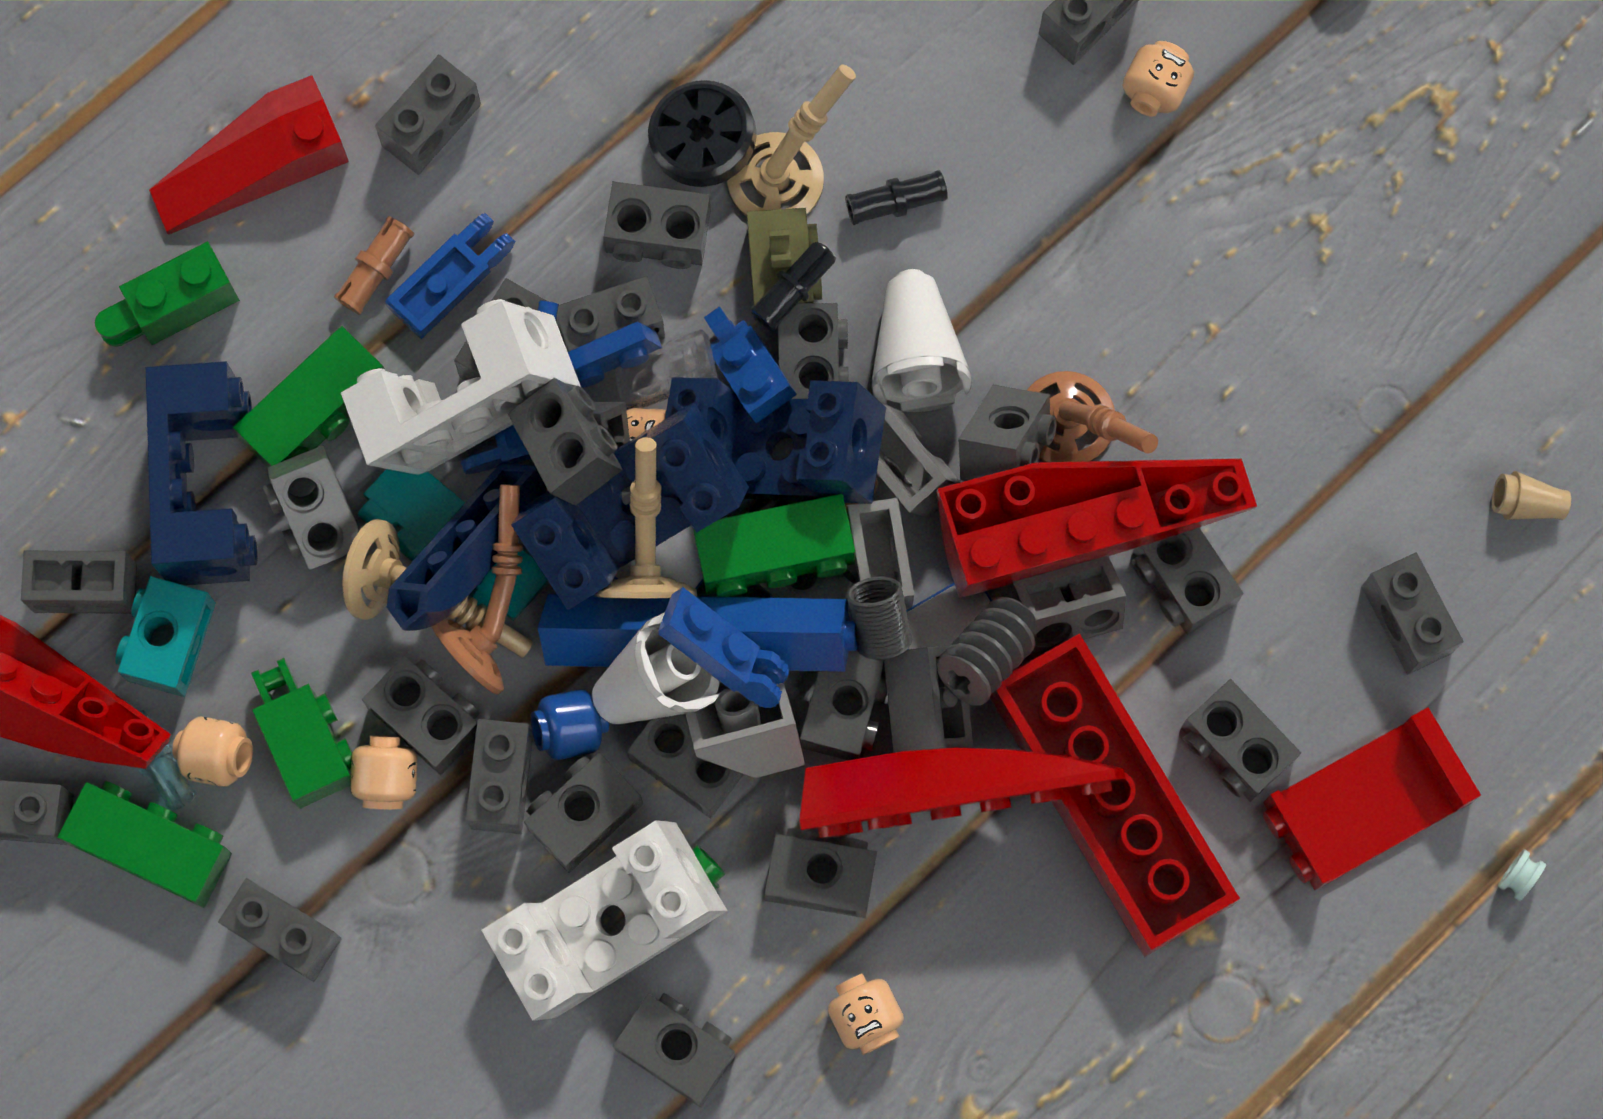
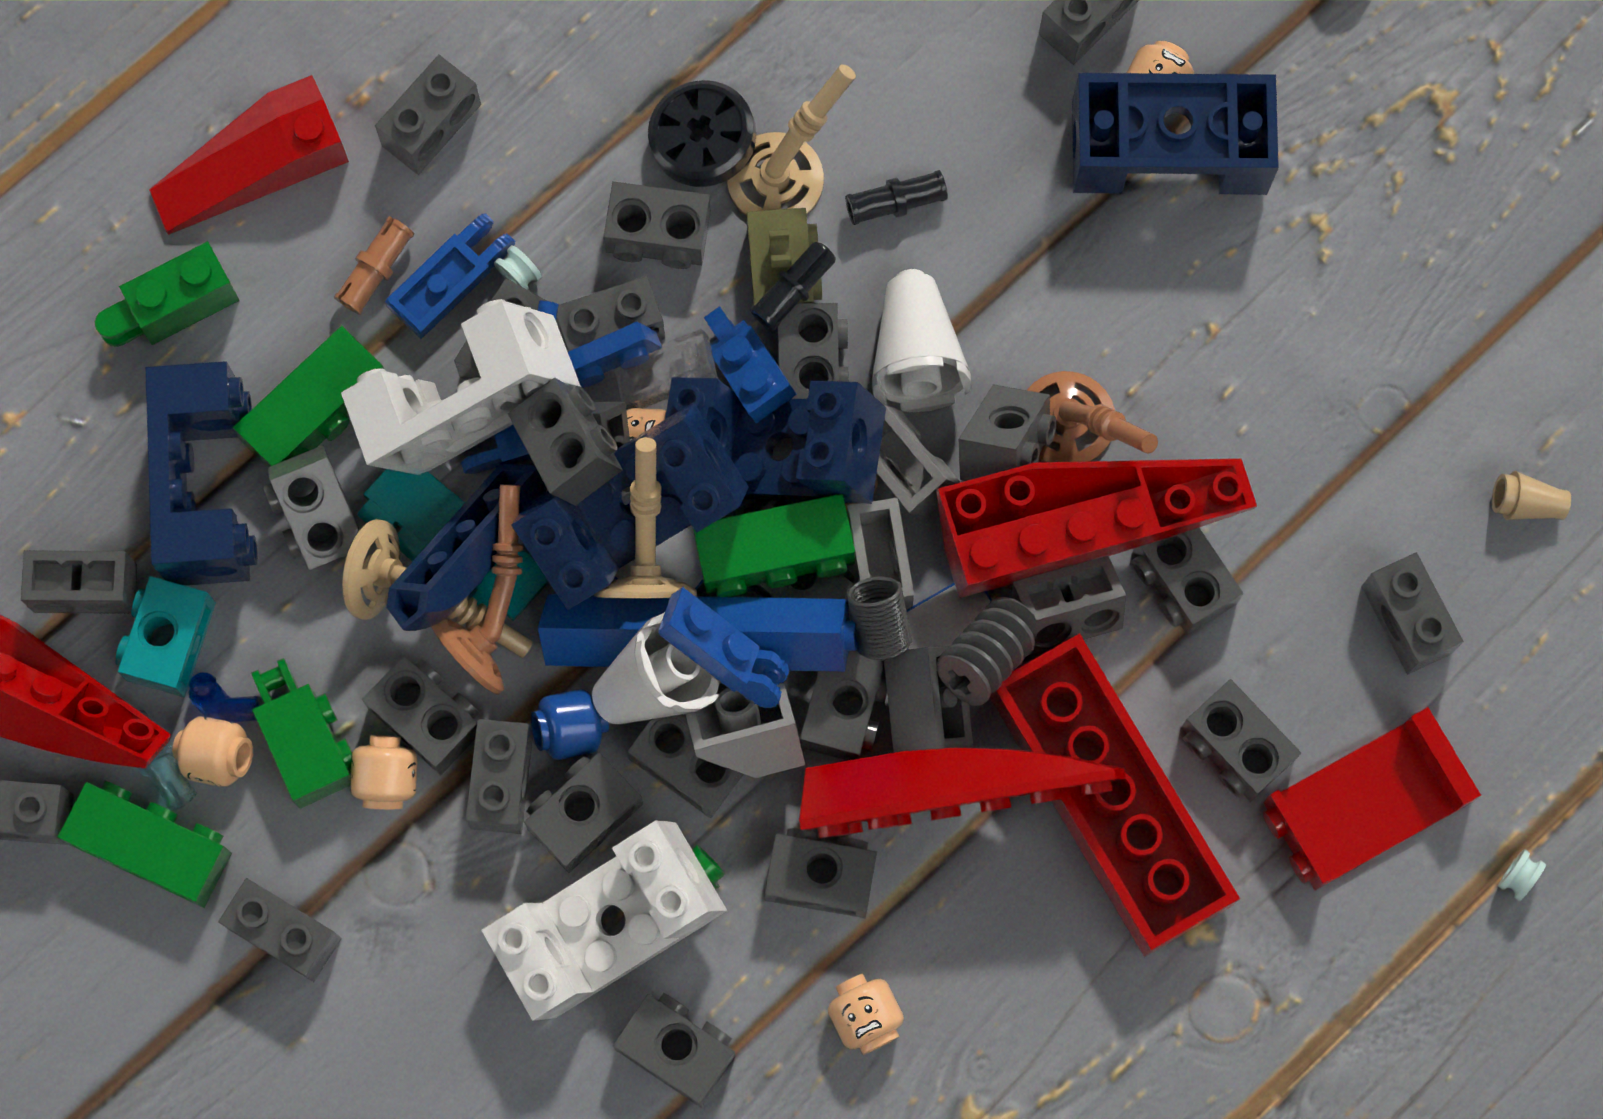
(216, 703): none -> clear blue arm
(518, 268): none -> light aqua bush
(1123, 130): none -> dark blue plate

